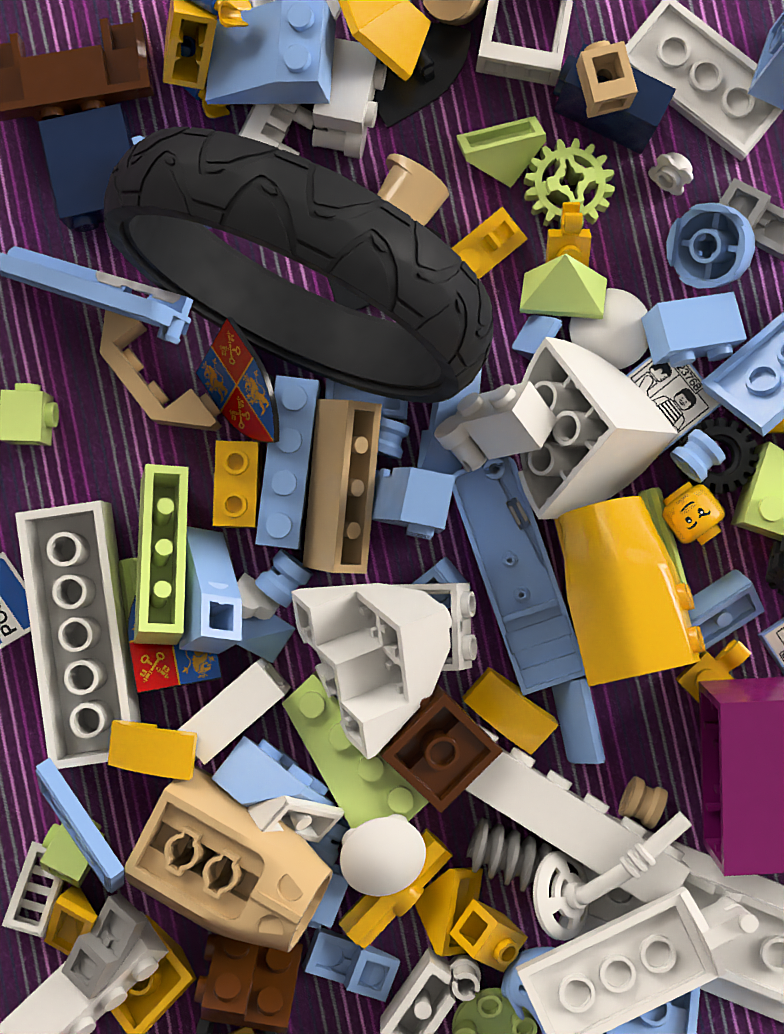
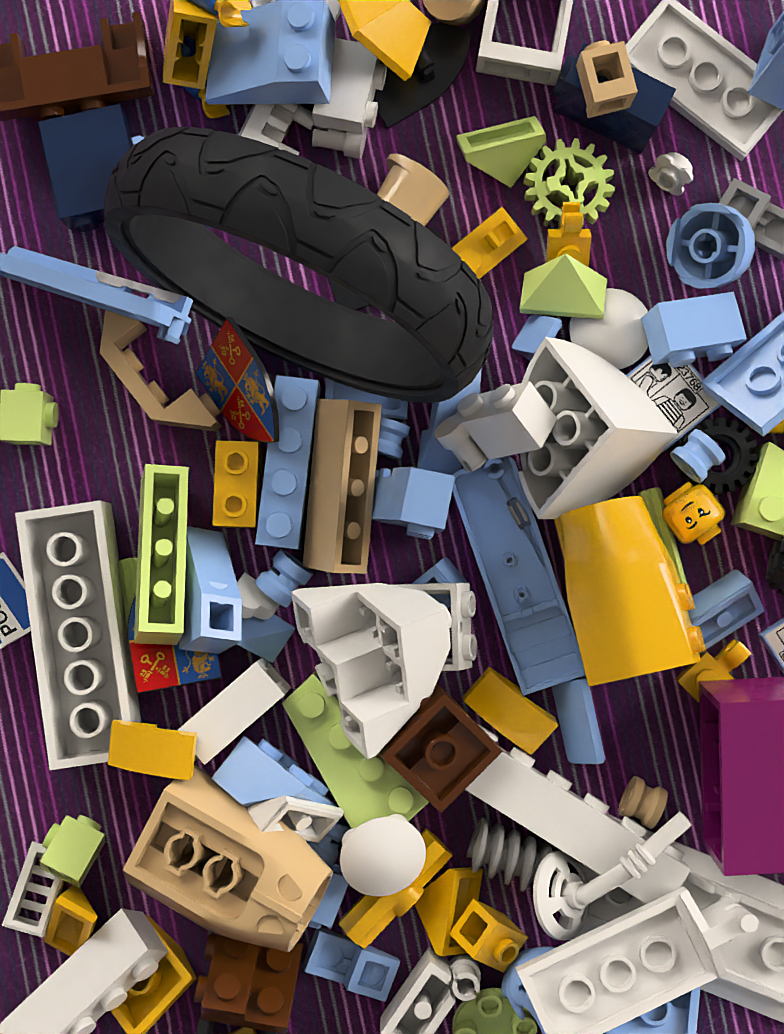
(80, 826): light blue tile -> none
(104, 949): light grey slope -> none

